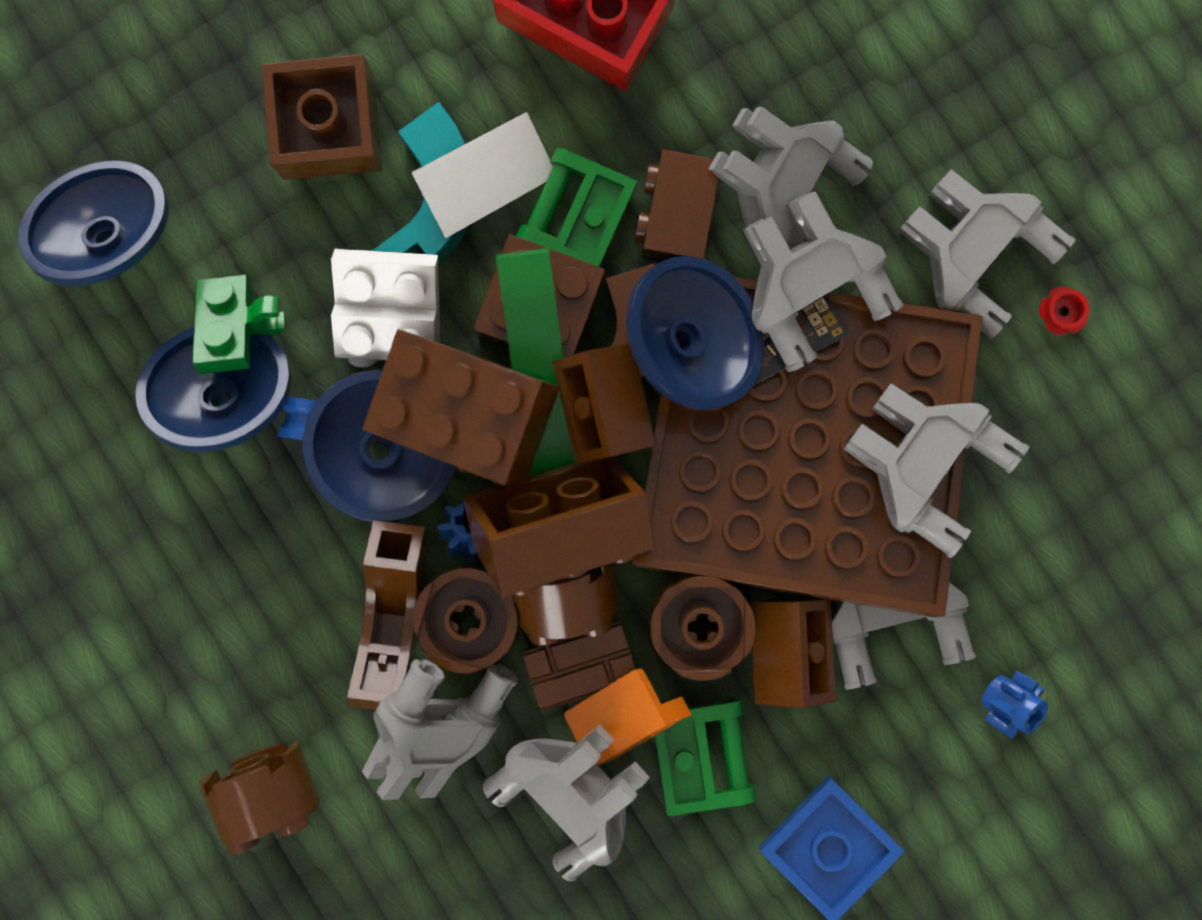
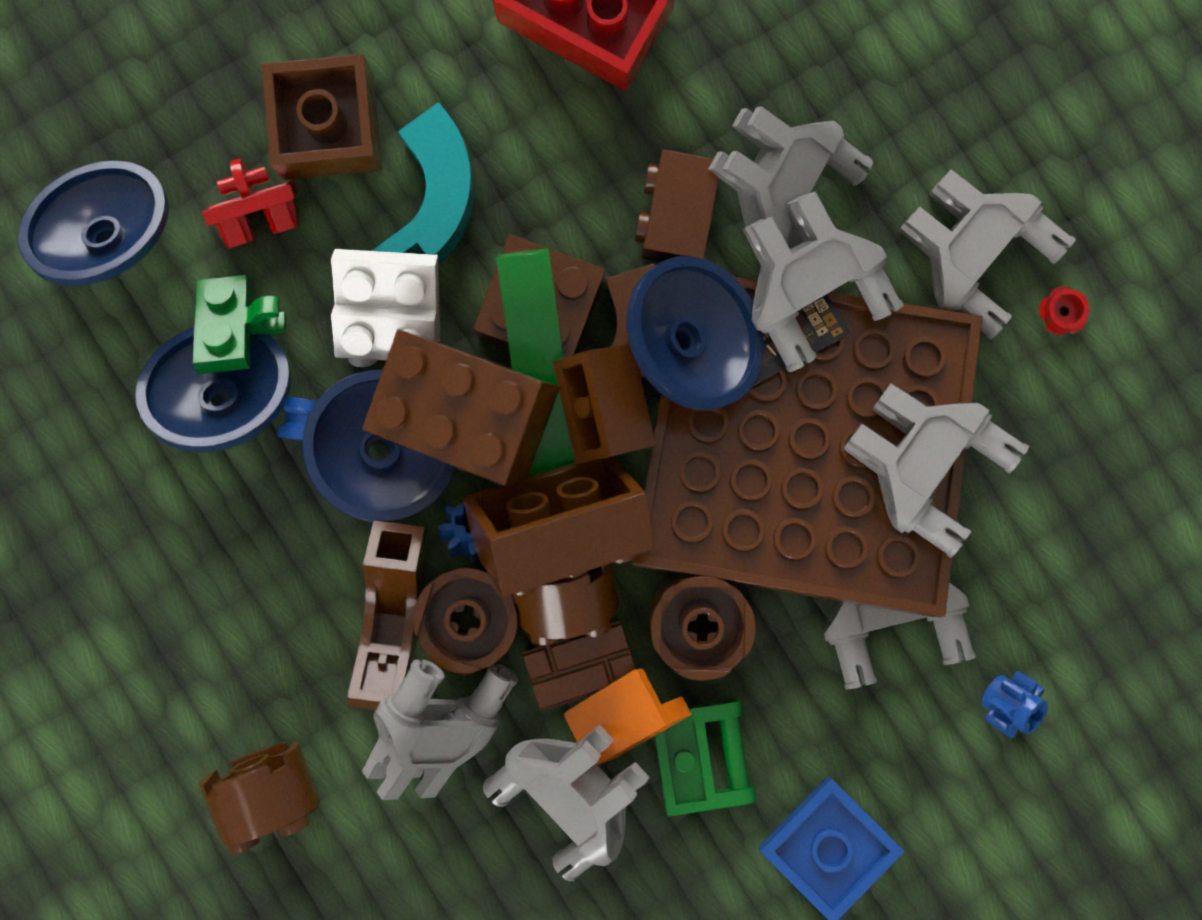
(232, 216): none -> red hips
(484, 174): white sticker -> none
(593, 214): green plate -> none
(793, 652): reddish brown brick -> none

